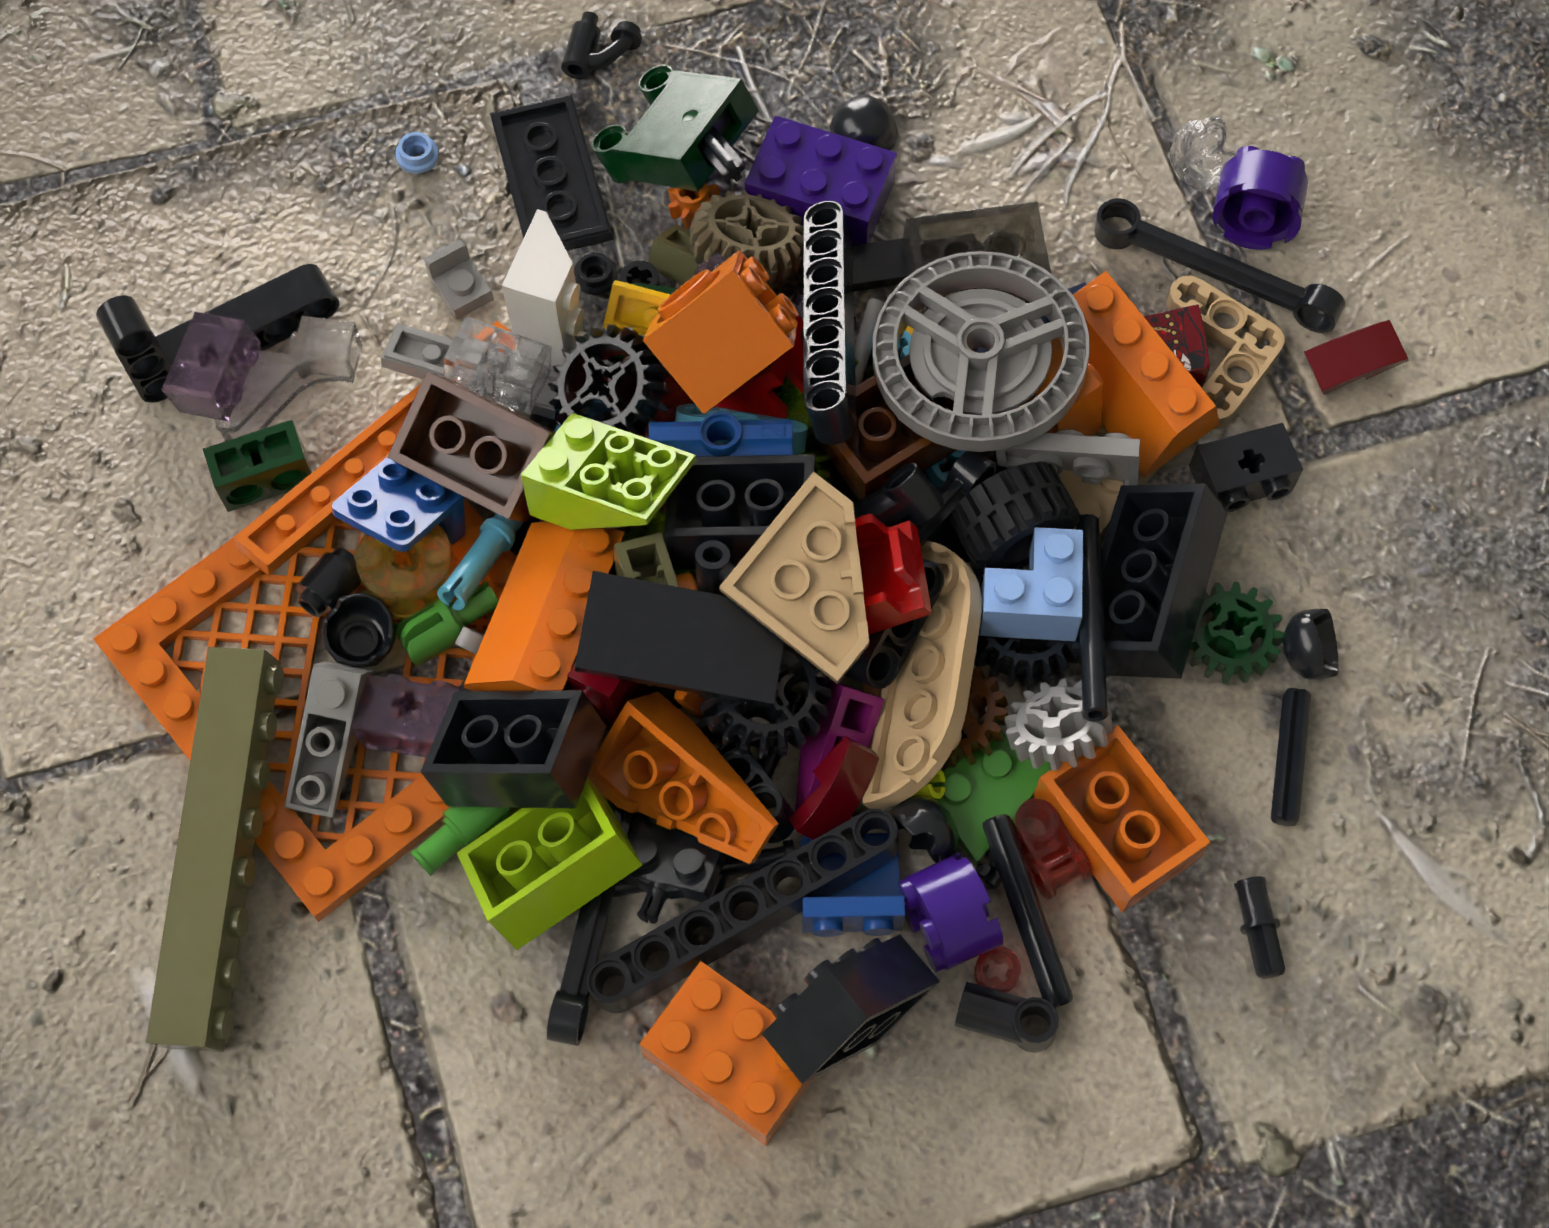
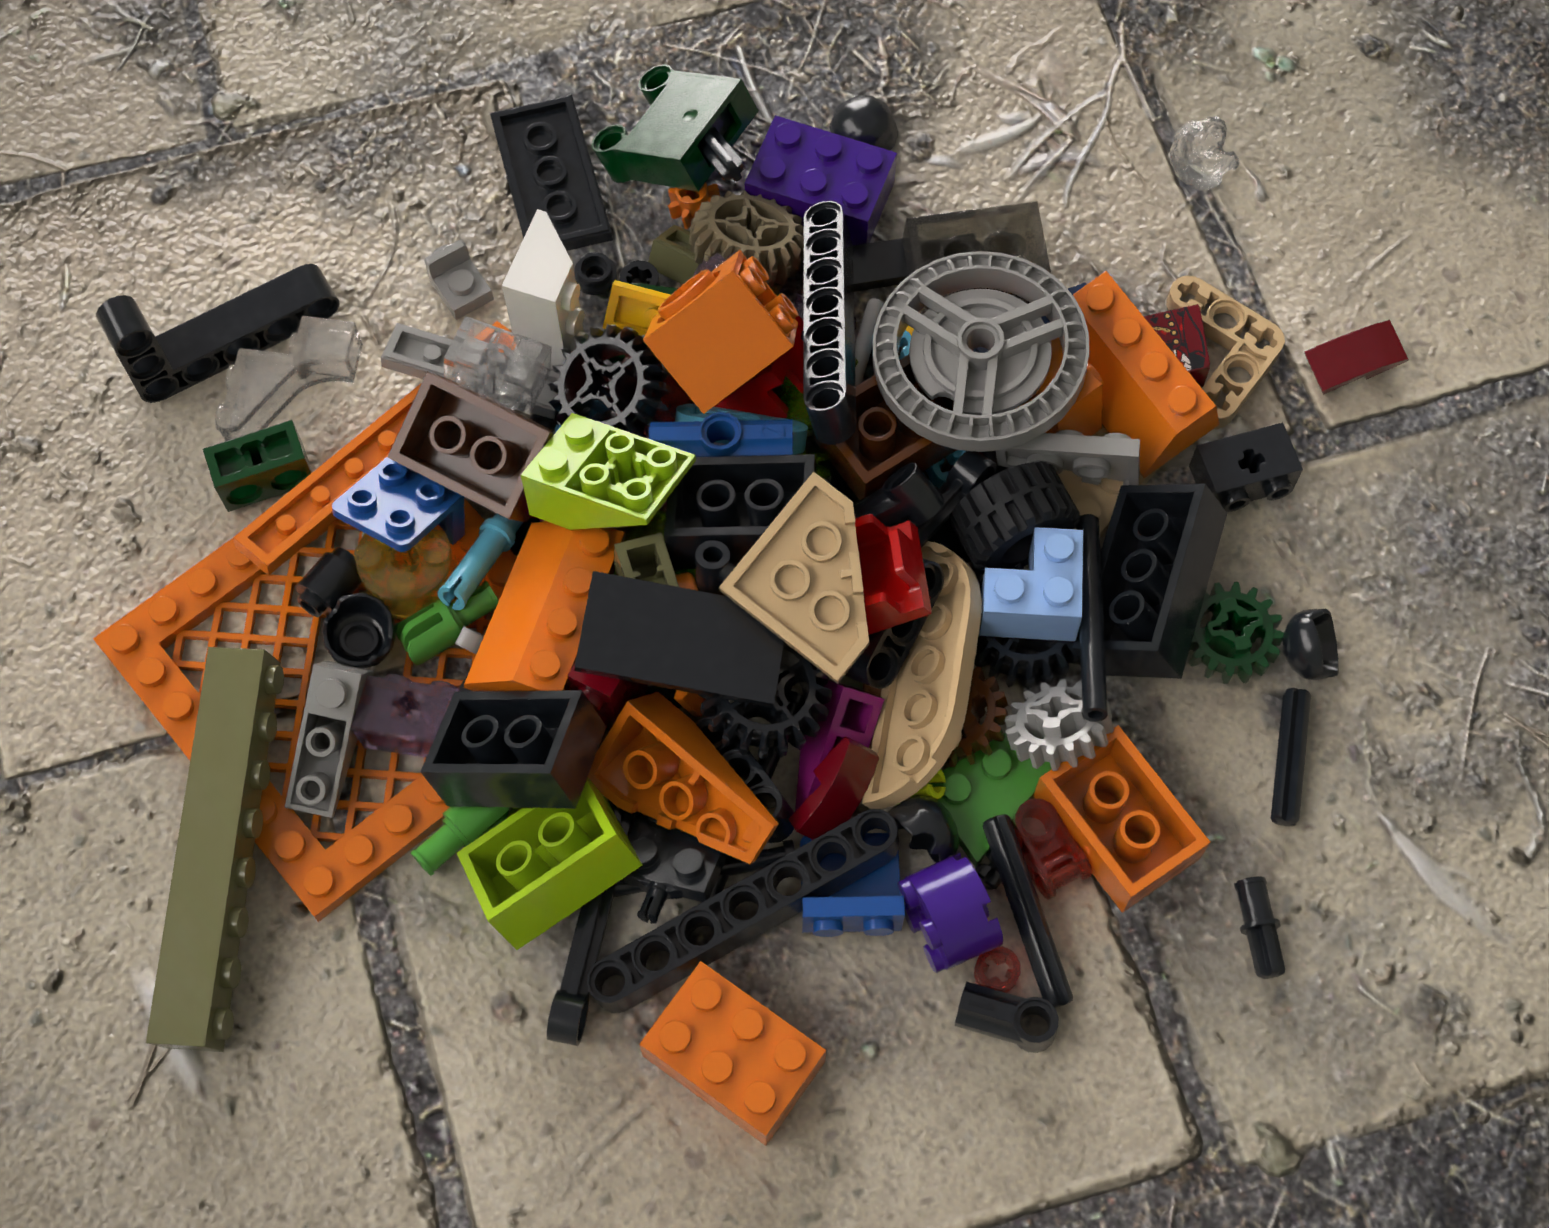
(211, 366): clear purple brick -> none
(414, 144): light blue plate -> none
(581, 52): black plant -> none
(848, 1006): black brick -> none
(1260, 198): dark purple brick -> none
(1313, 307): black piece -> none

